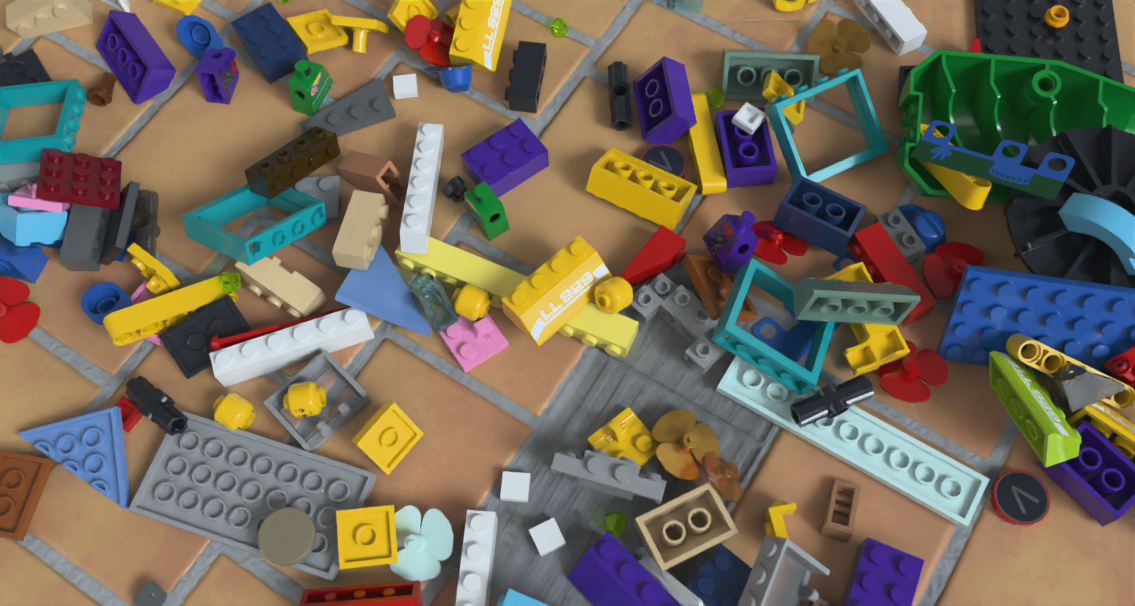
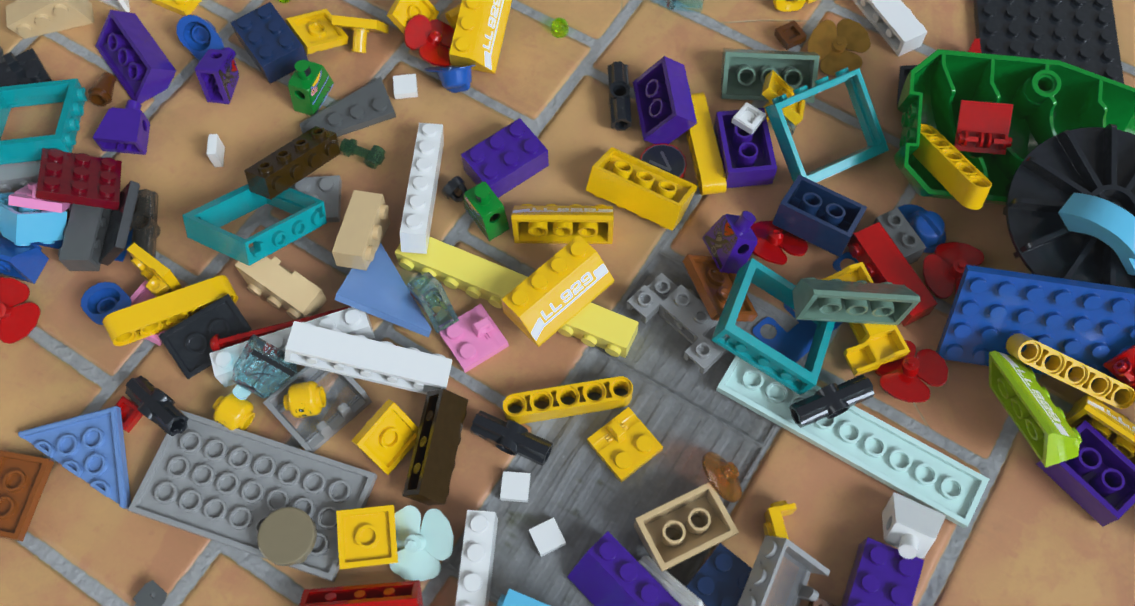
(124, 130): none -> dark purple torso
(215, 150): none -> white tile
(230, 281): clear neon green hinge -> none
(261, 369): none -> clear light blue torso
(366, 358): none -> white brick
(372, 157): none -> clear green bar
(375, 176): nougat slope -> none
(436, 447): none -> dark brown brick
(471, 302): yellow head -> none
(511, 437): none -> black piece
(526, 76): black brick -> none
(562, 223): none -> yellow slope
(577, 391): none -> yellow beam
(609, 474): light grey bracket -> none
(613, 295): yellow head -> none
(614, 523): clear neon green hinge -> none
(656, 256): red slope -> none
(680, 439): pearl gold piece -> none
(715, 96): clear neon green hinge -> none
(790, 35): none -> reddish brown plate
(837, 527): medium nougat slope -> none
(910, 526): none -> white torso
(983, 127): none -> red hinge
(997, 168): piece -> none
(1020, 498): black tile -> none
(1057, 16): light orange plate -> none
(1079, 387): clear smoke slope -> none

